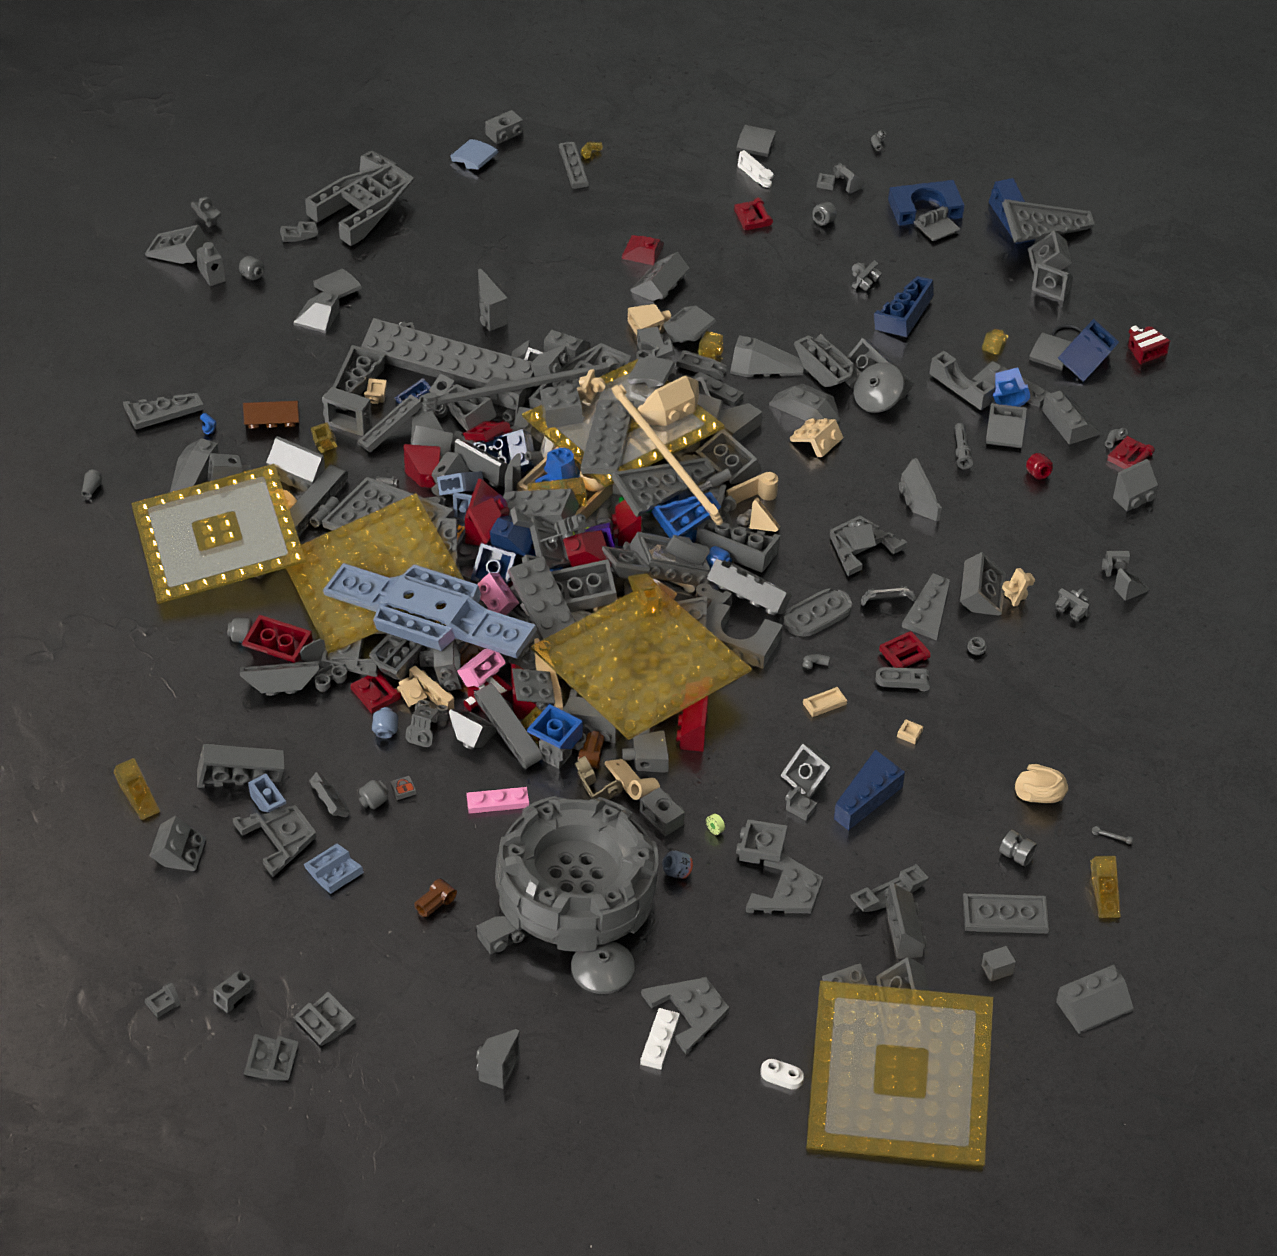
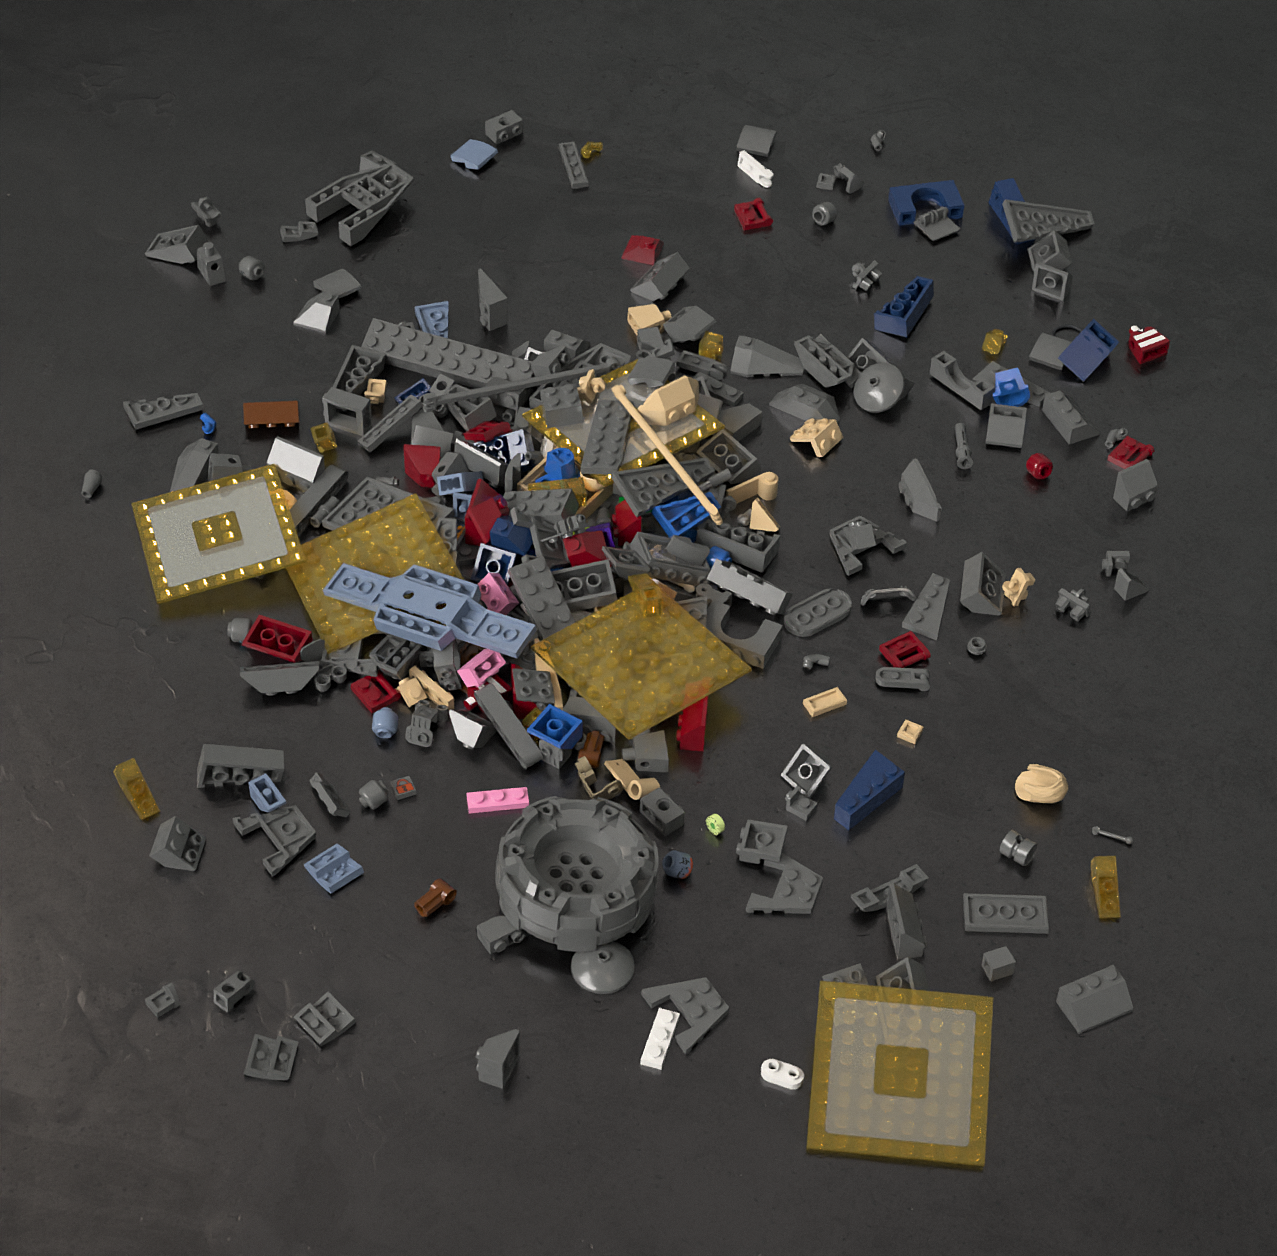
(433, 318): none -> sand blue wing

